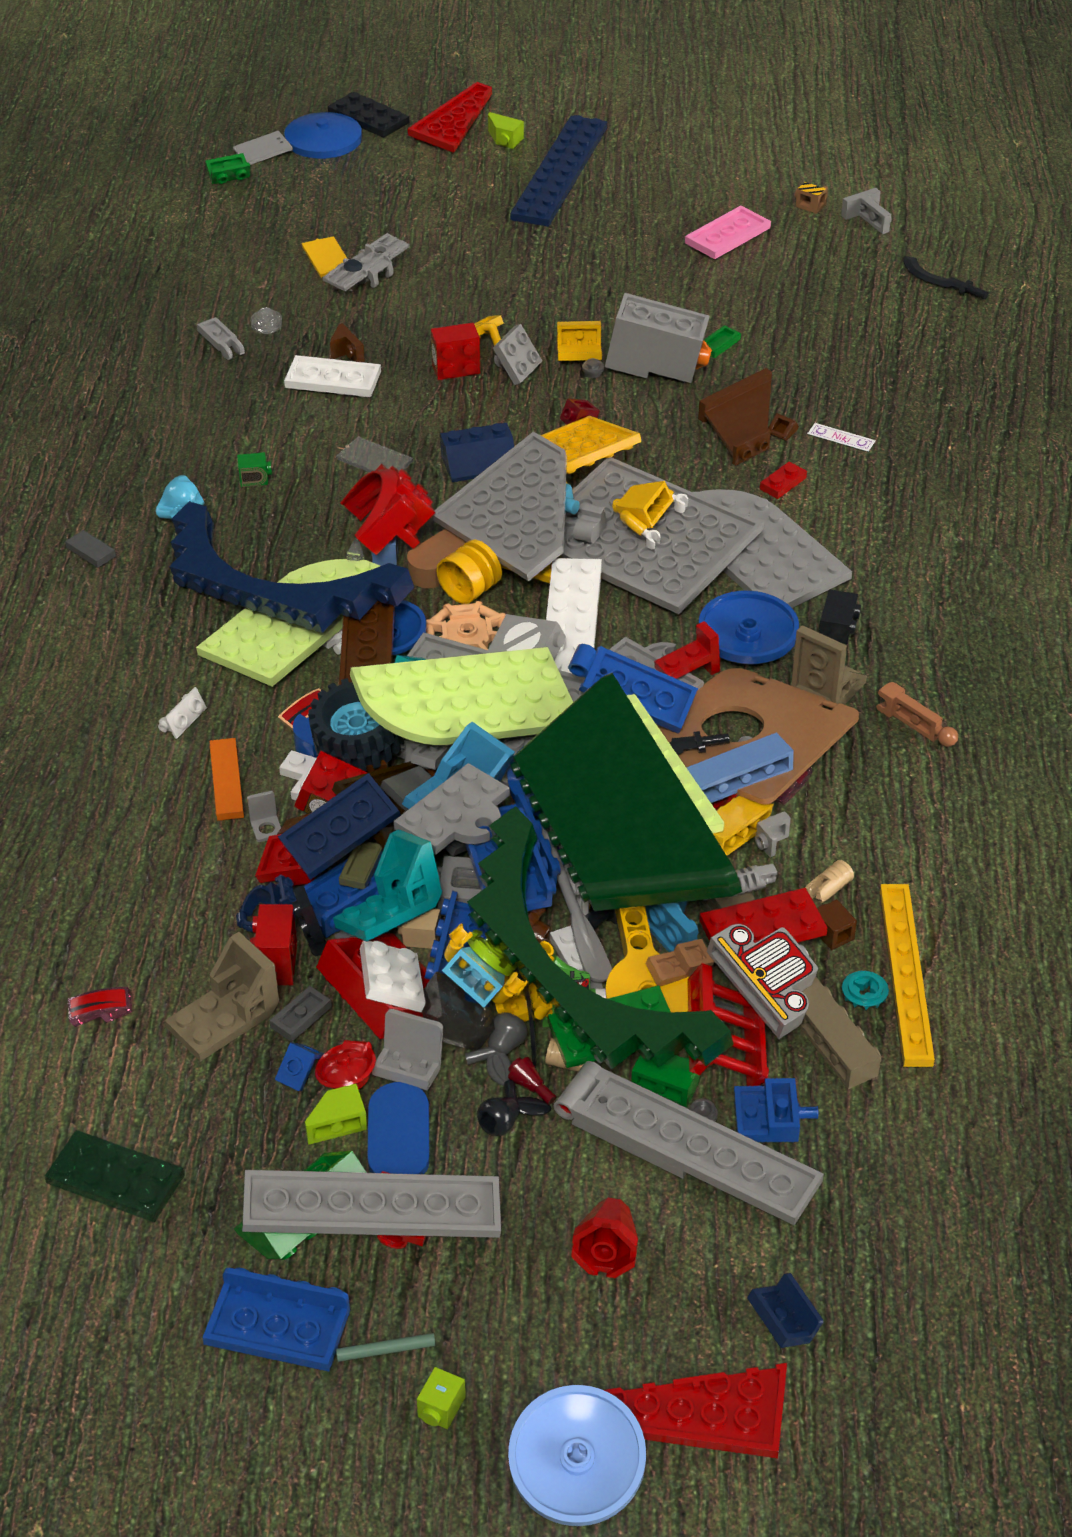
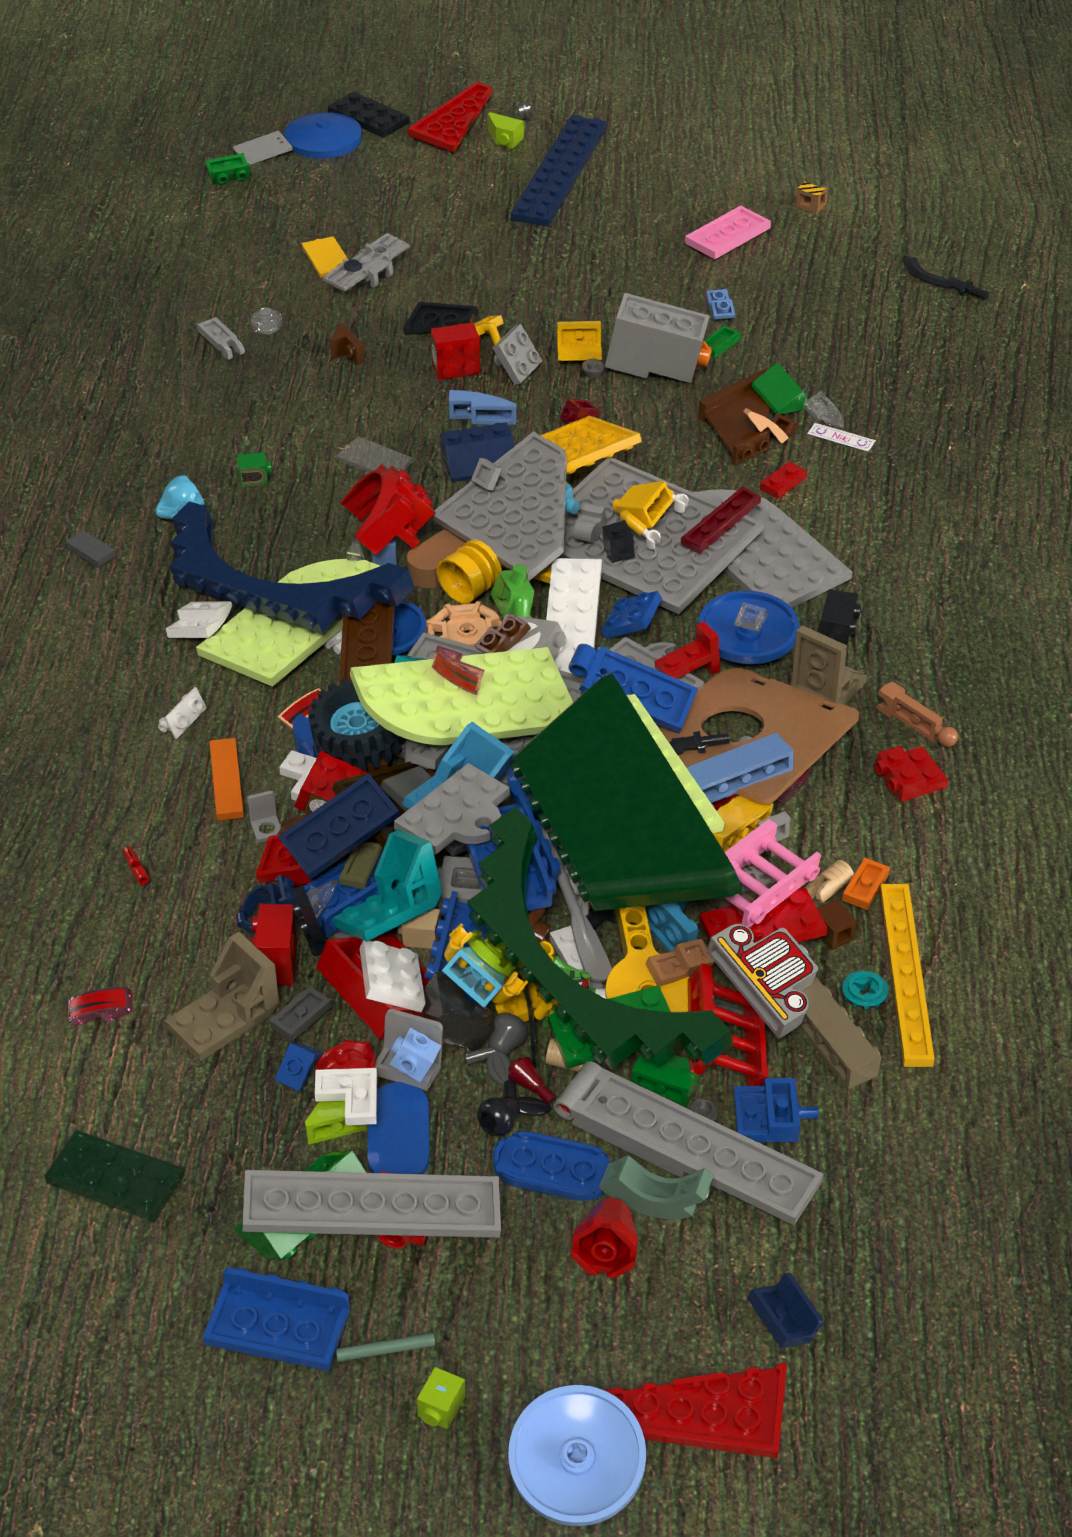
(136, 866): none -> red pin
(199, 619): none -> white slope
(320, 896): none -> clear plate
(332, 376): white plate -> none
(354, 1087): none -> white plate
(414, 1054): none -> light blue brick
(437, 315): none -> black wing
(461, 674): none -> slope
(481, 408): none -> medium blue slope
(486, 474): none -> light grey plate
(504, 636): none -> reddish brown slope
(512, 593): none -> bright green torso
(524, 110): none -> flat silver plate
(551, 1165): none -> blue tile
(618, 541): none -> black brick
(631, 614): none -> blue plate
(652, 1193): none -> sand green arch
(720, 304): none -> medium blue slope
(720, 520): none -> dark red tile
(748, 852): none -> bright pink fence
(751, 617): none -> clear slope
(762, 422): none -> light nougat slope
(780, 391): none -> green slope
(823, 409): none -> clear plate
(865, 883): none -> orange plate
(867, 206): light grey bracket -> none
(909, 772): none -> red plate

